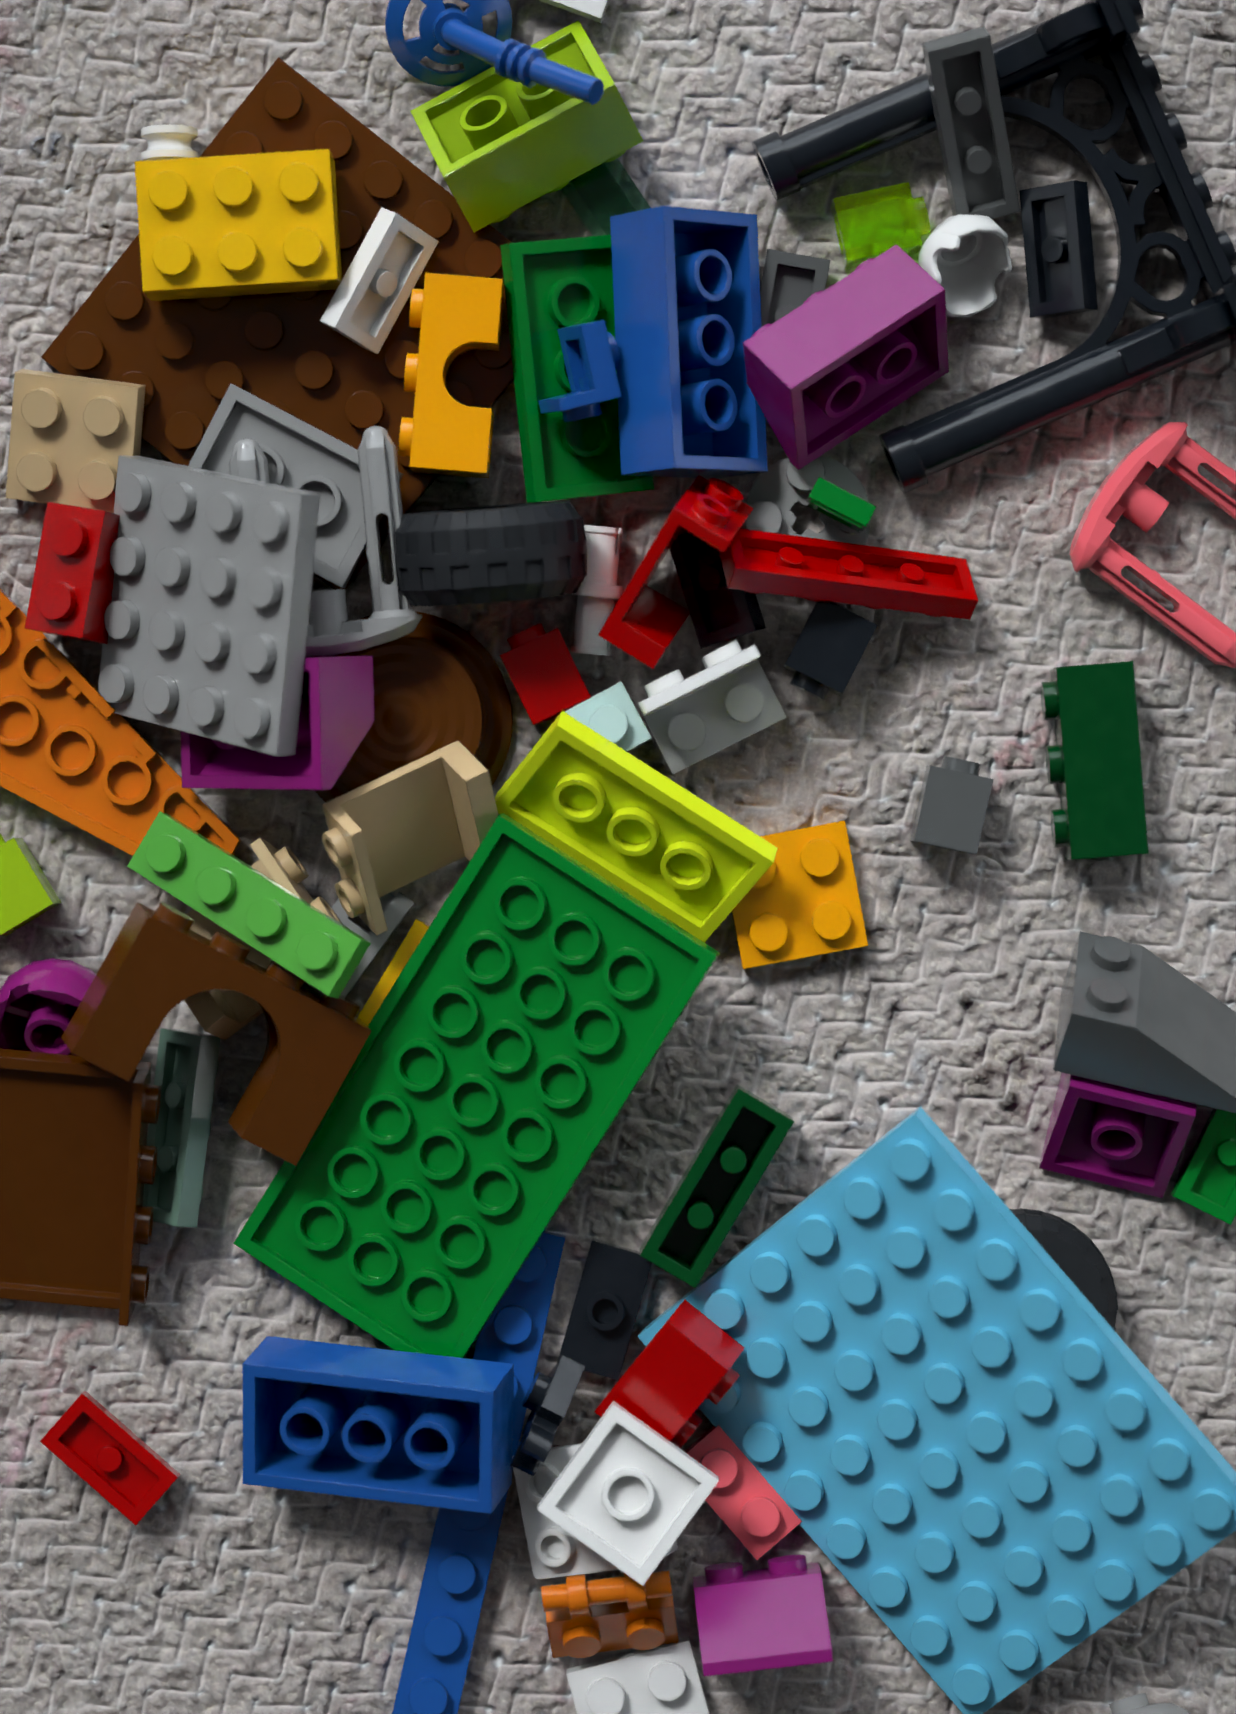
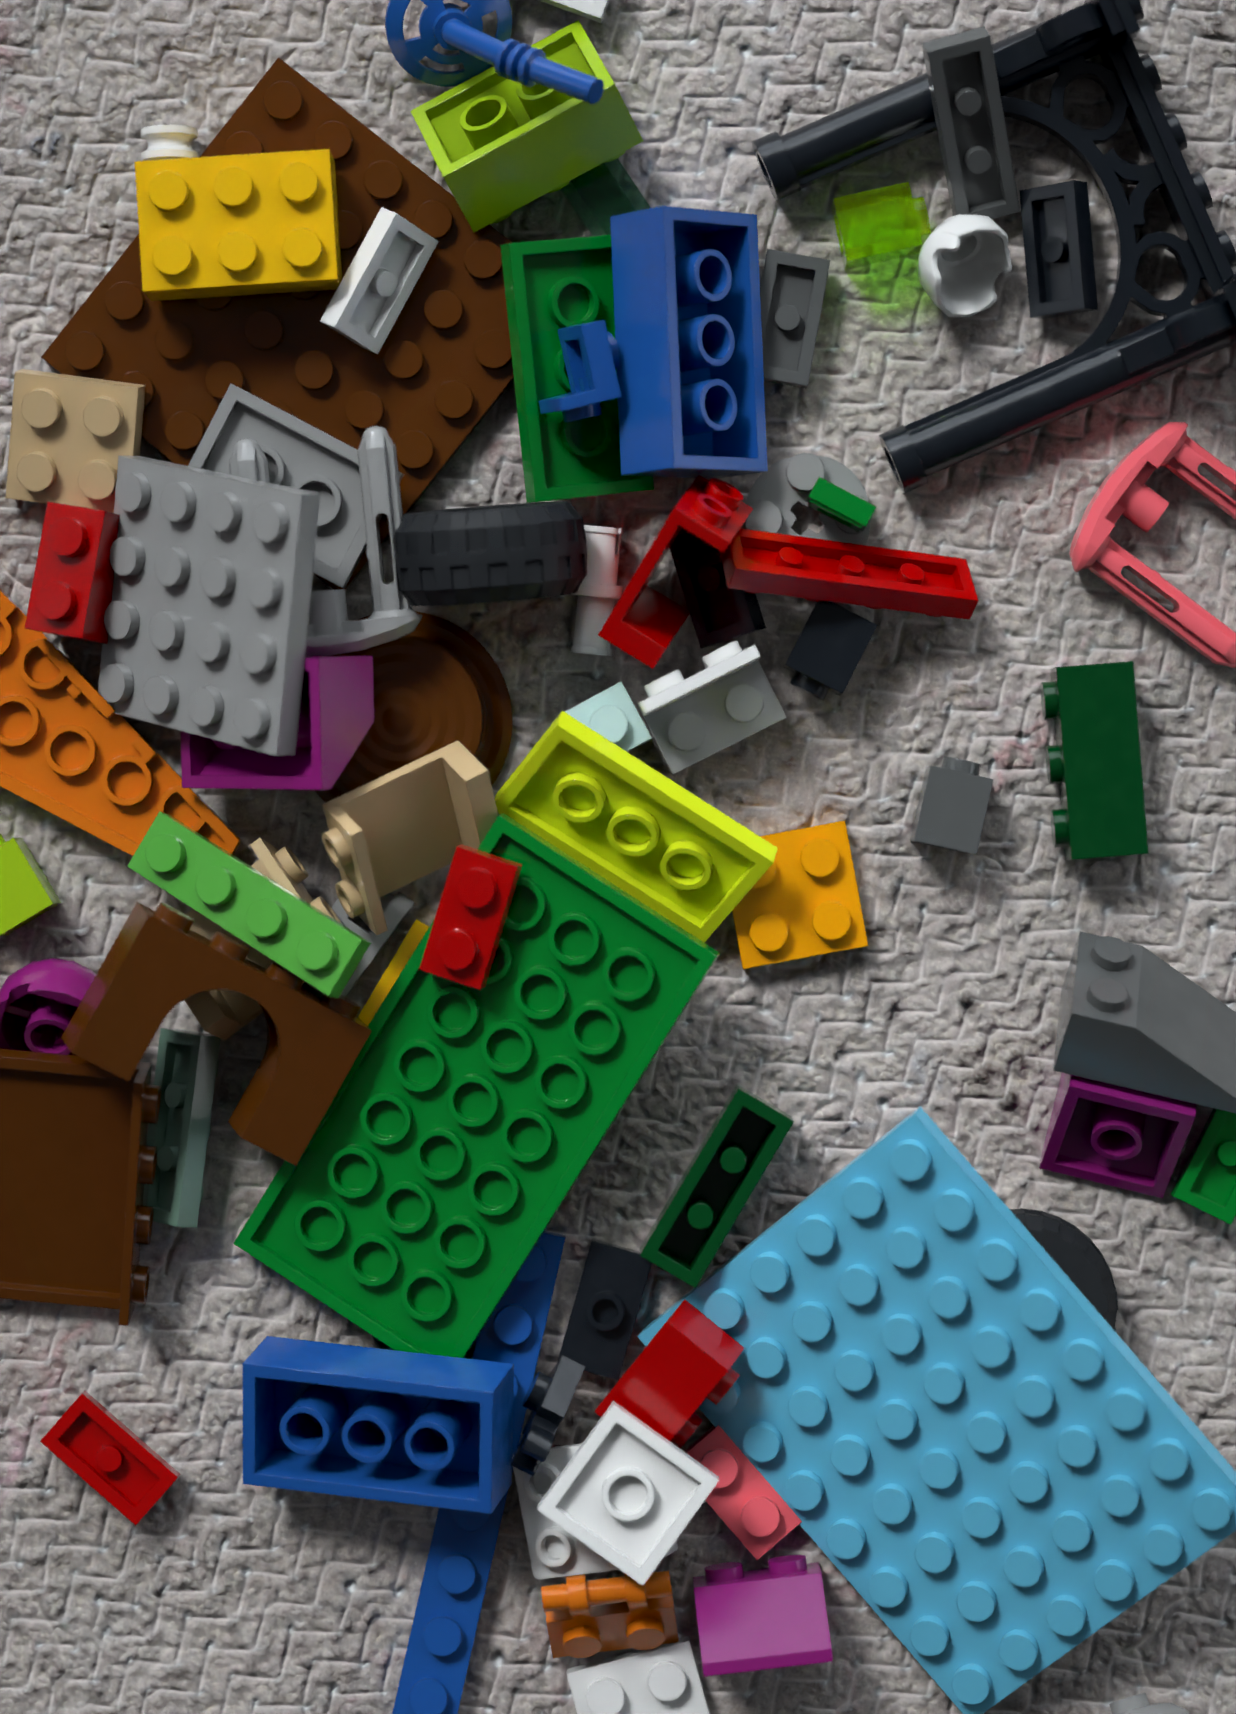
(453, 318): light orange arch -> none
(470, 917): none -> red plate
(543, 673): red brick -> none
(849, 354): magenta slope -> none

